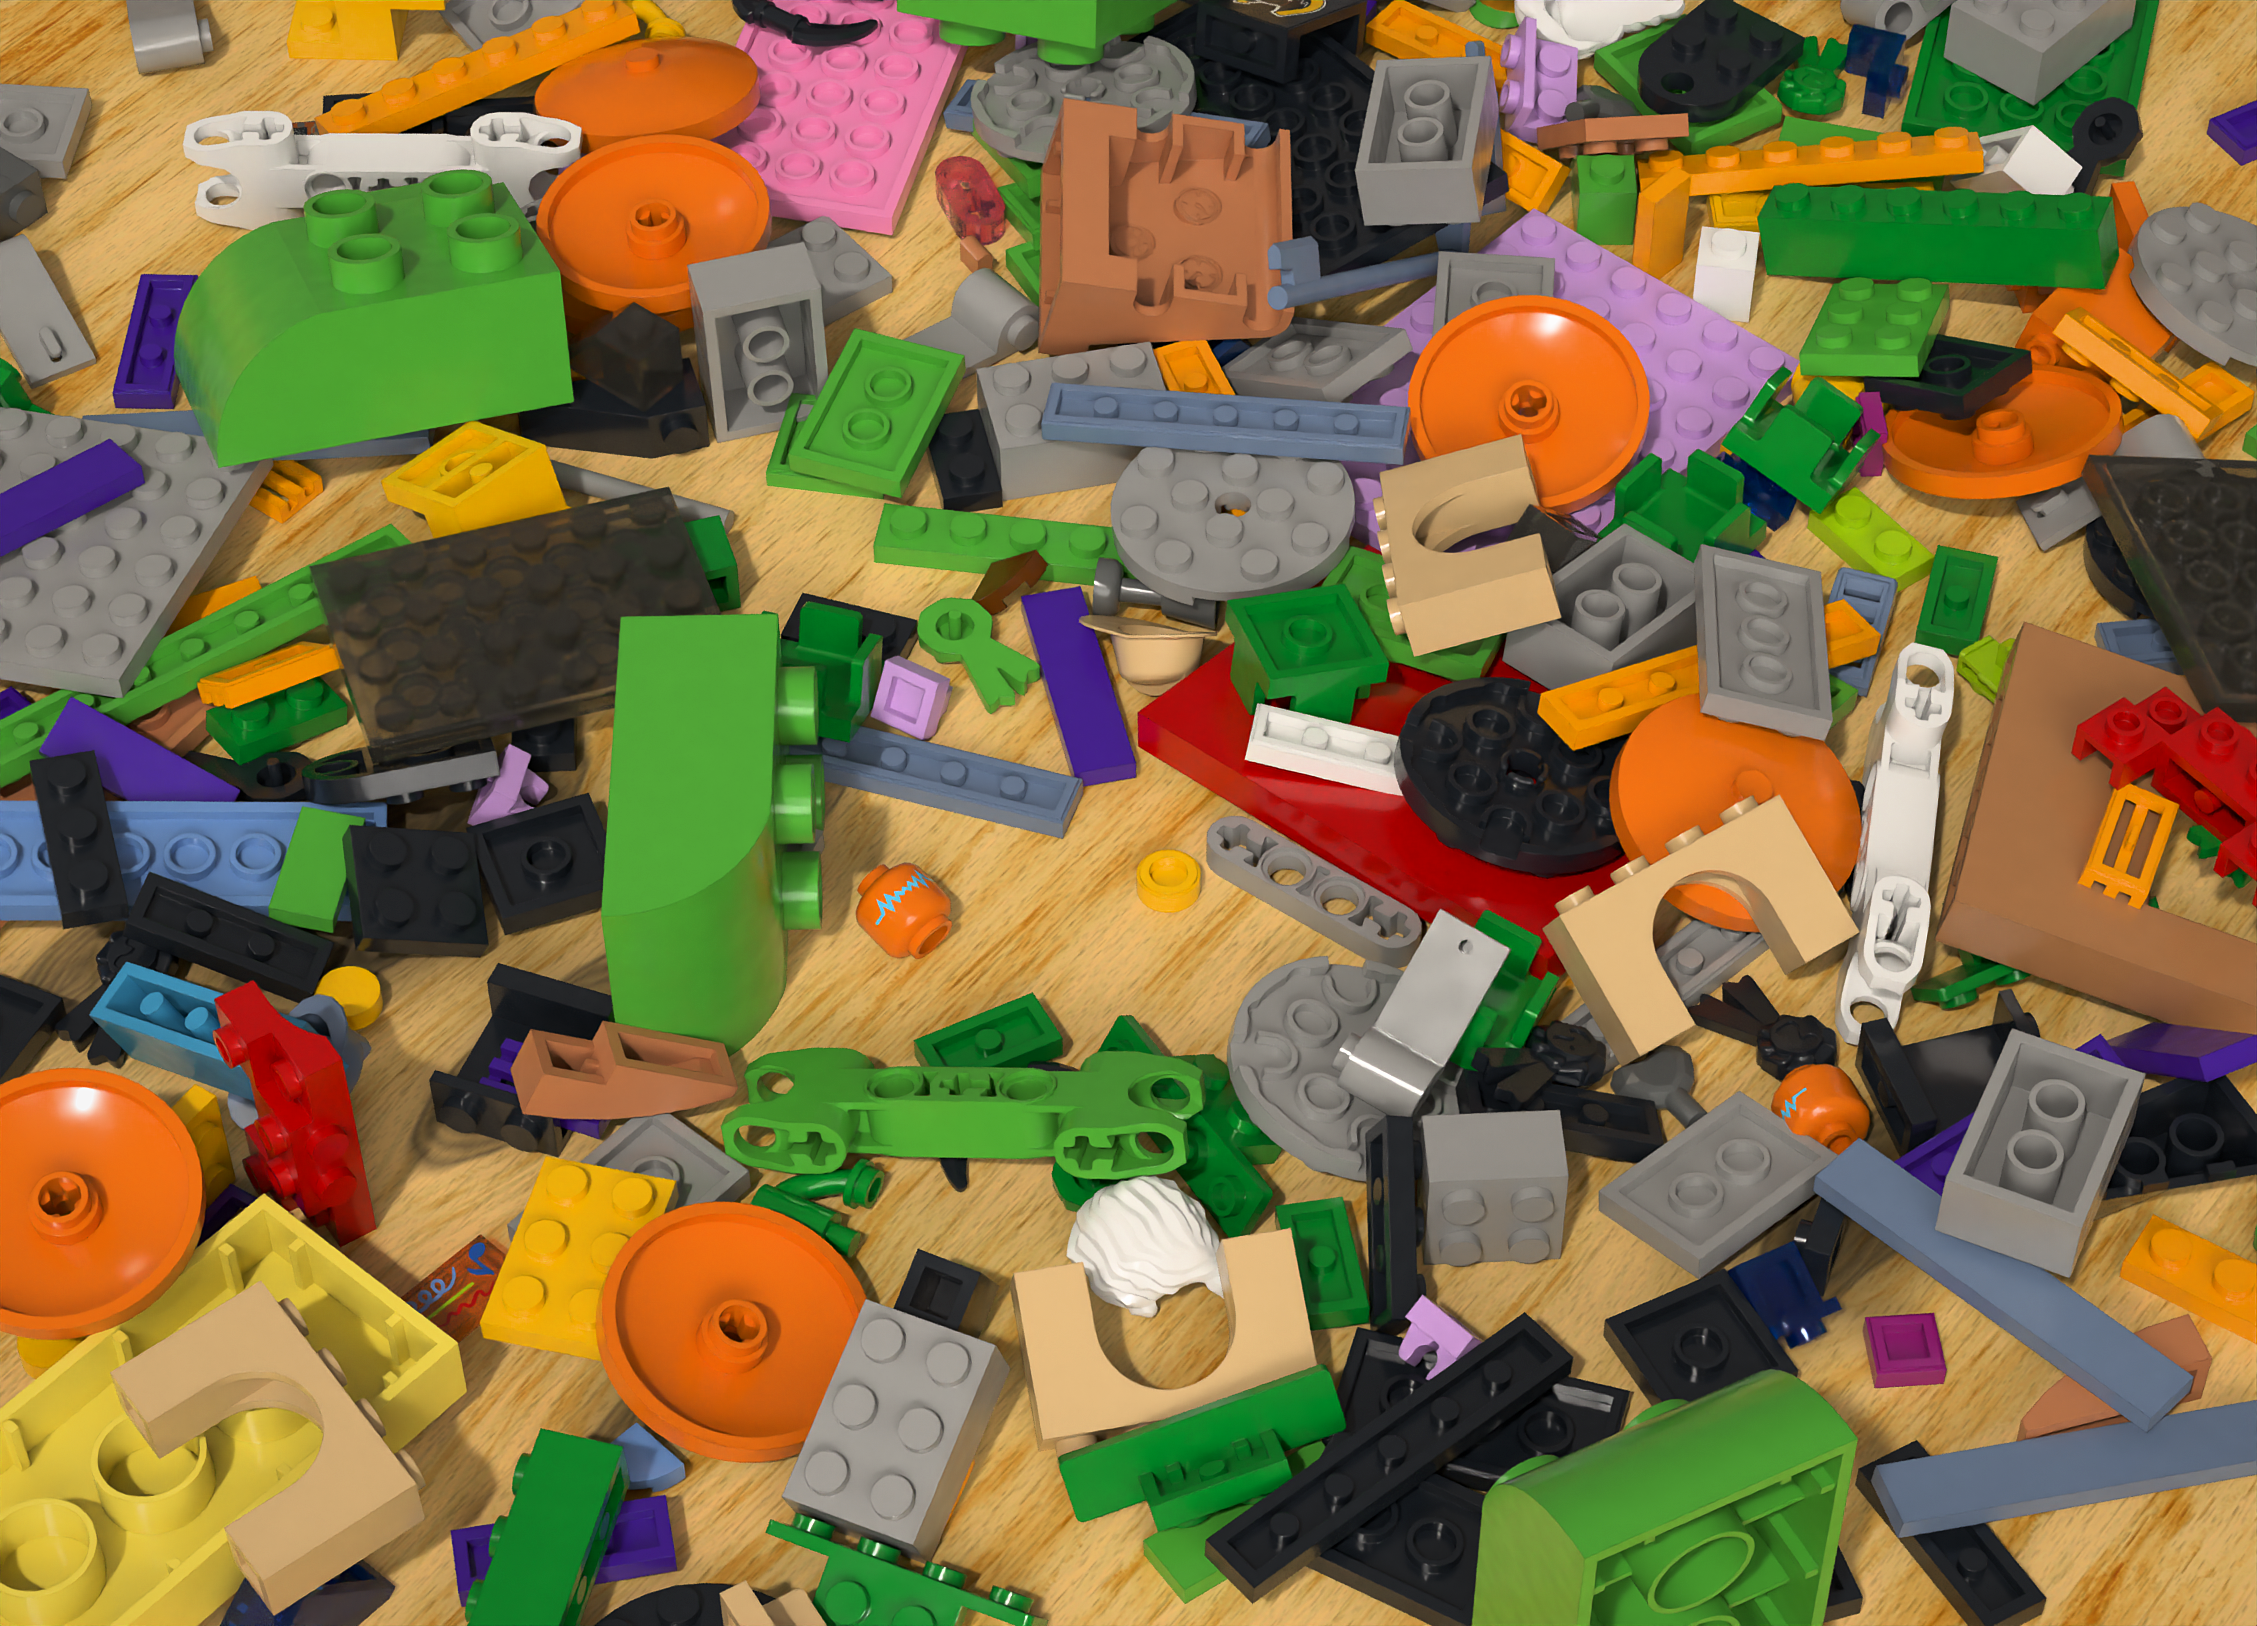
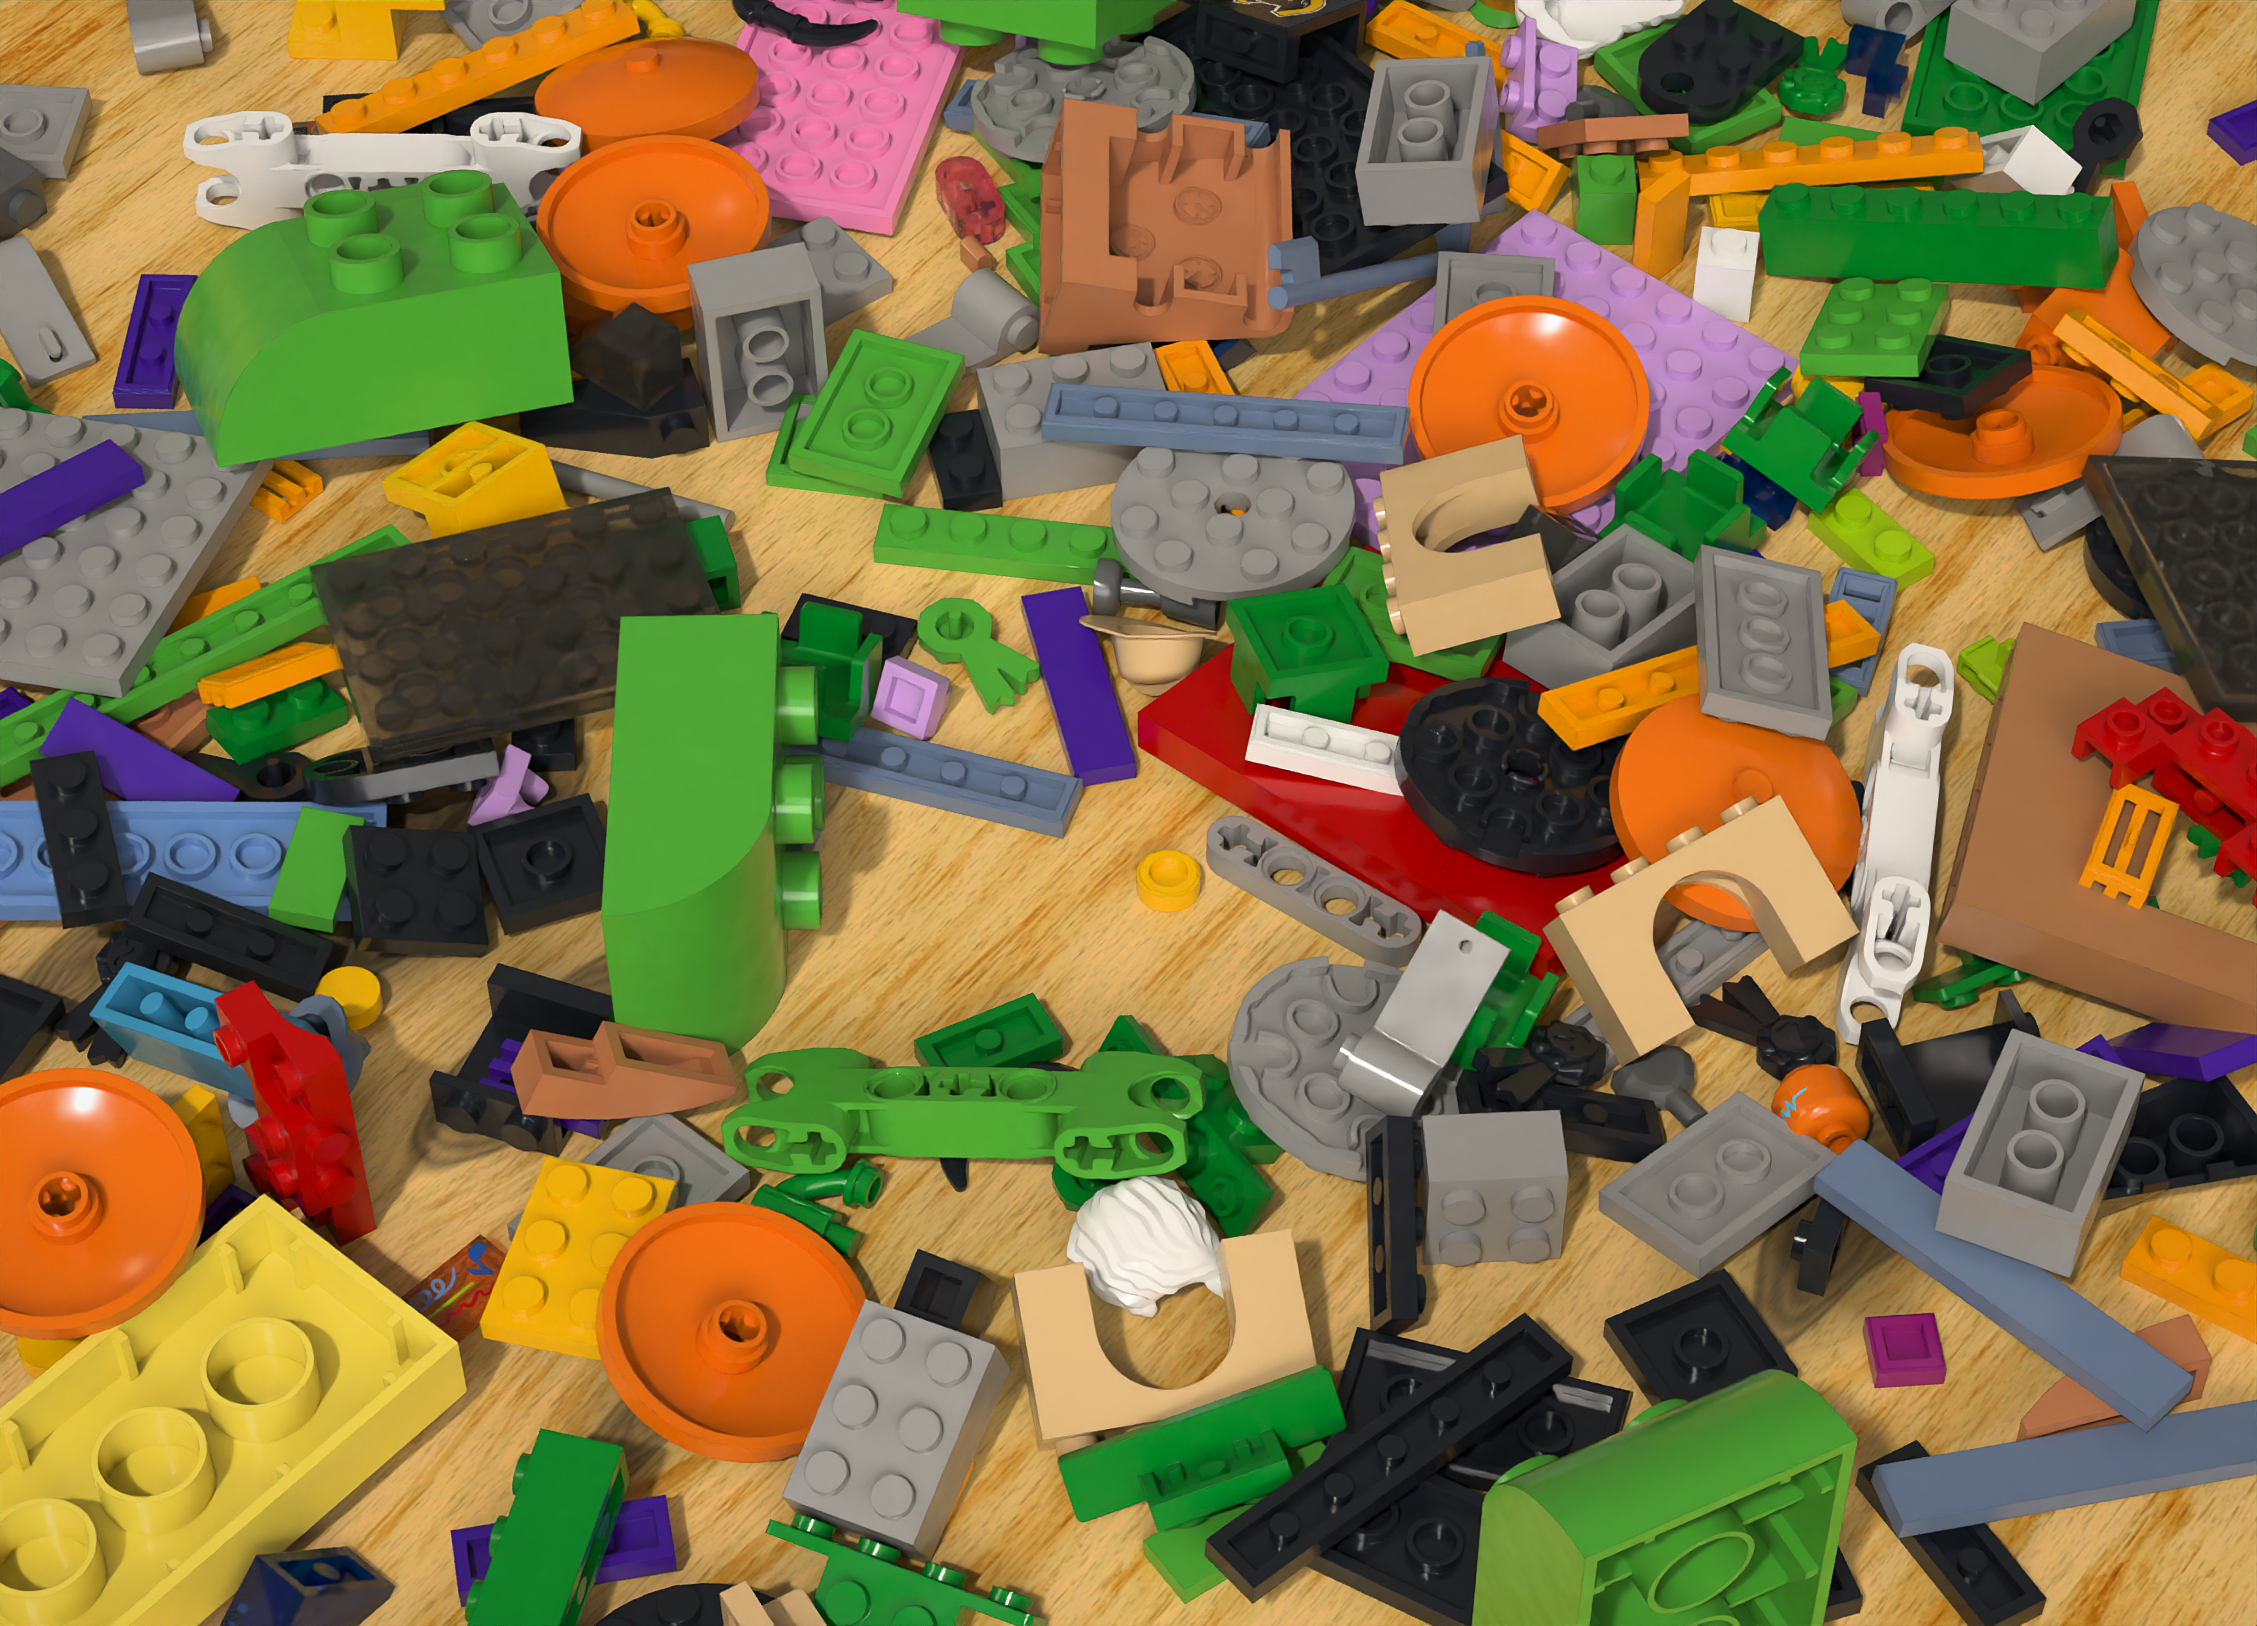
(258, 1357): tan arch -> none
(649, 1461): medium blue tile -> none
(903, 910): orange head -> none
(1005, 577): reddish brown tile -> none
(1317, 360): light grey plate -> none
(1326, 1262): green plate -> none
(1435, 1330): lavender tile -> none
(1785, 1295): clear blue bracket -> none
(1956, 599): green plate -> none

